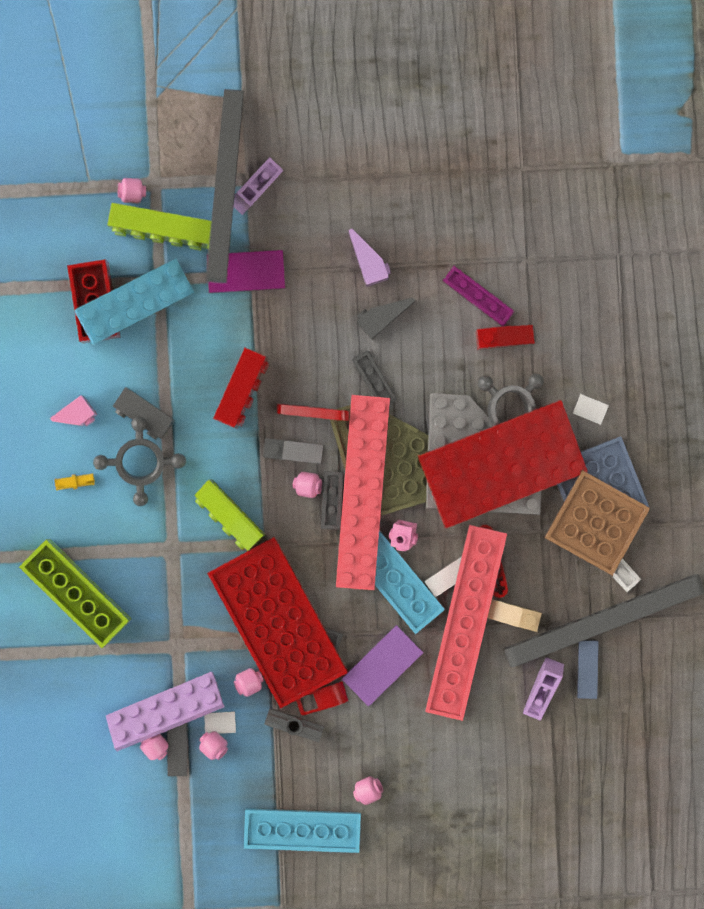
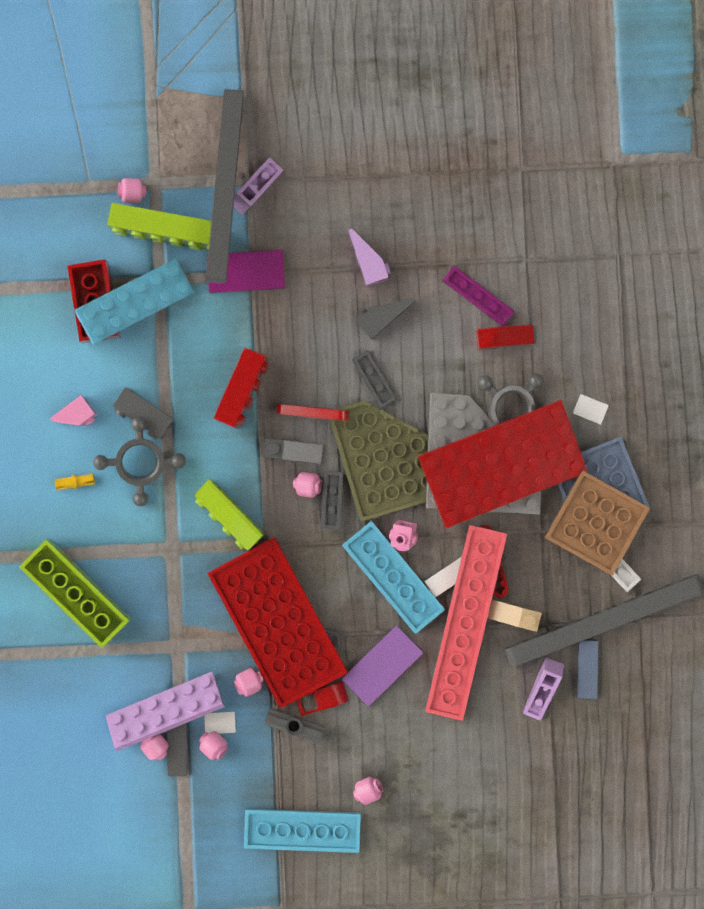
(362, 492): coral plate -> none

